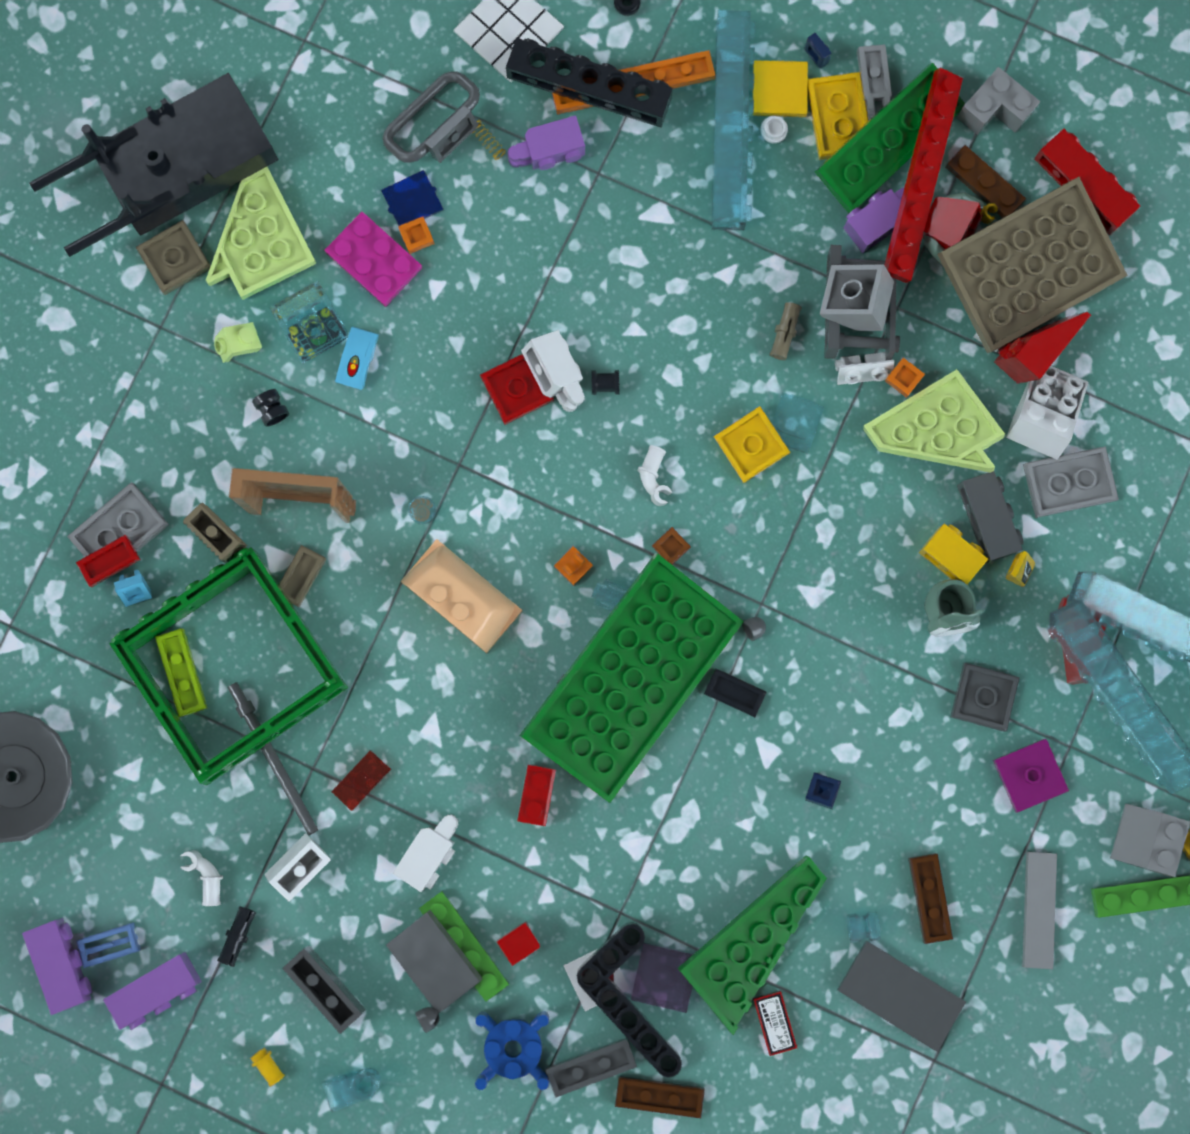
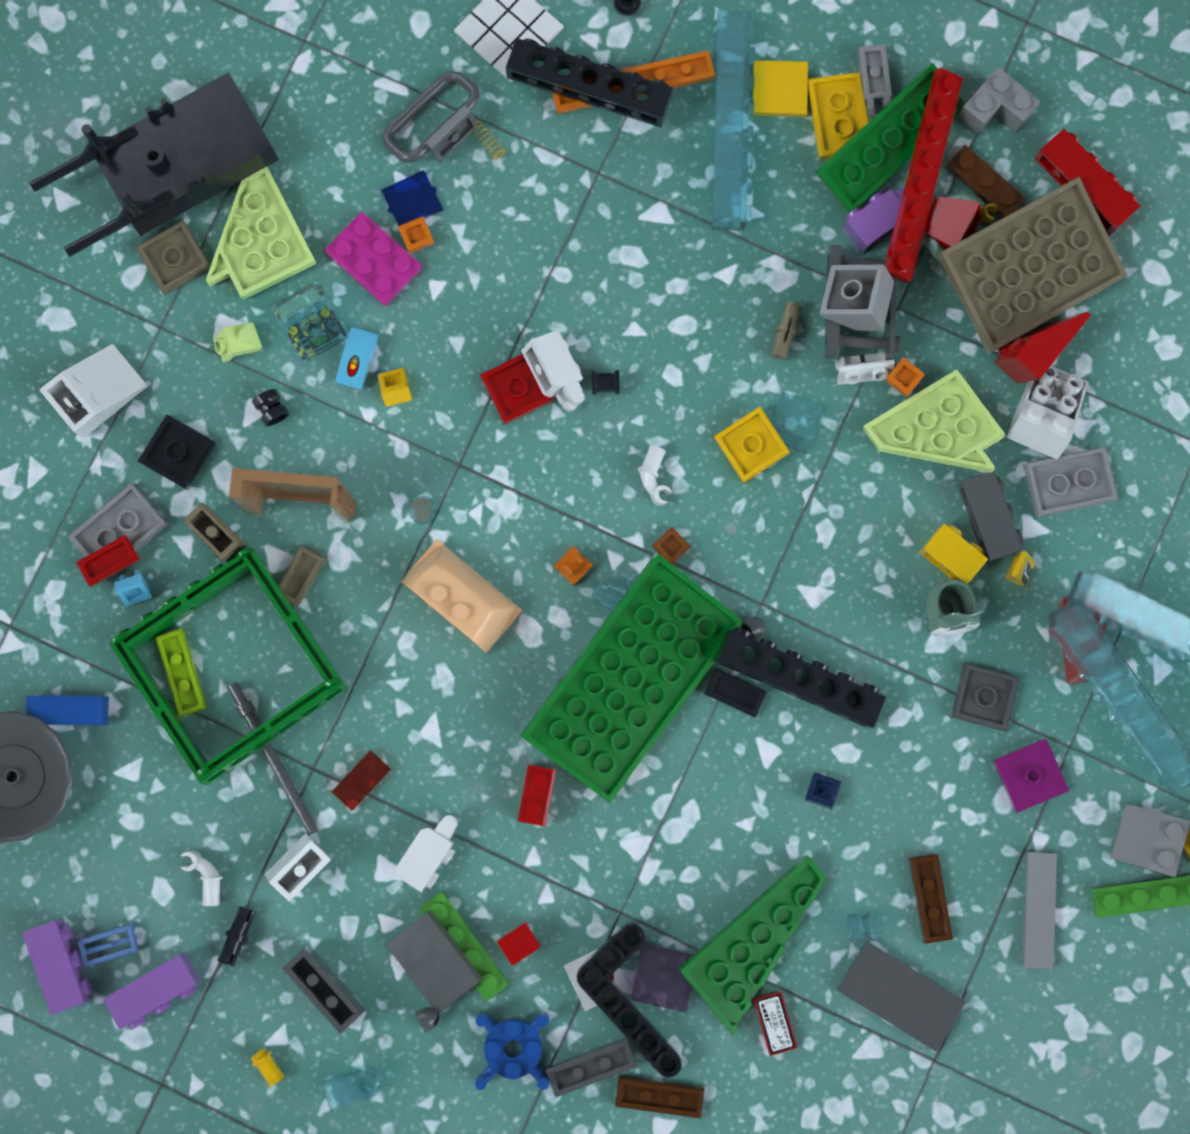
(69, 709): none -> blue beam
(93, 390): none -> white slope
(176, 452): none -> black tile
(394, 387): none -> yellow slope
(549, 145): medium lavender hinge -> none
(774, 129): white plate -> none
(817, 50): dark blue tile -> none
(869, 700): none -> black brick

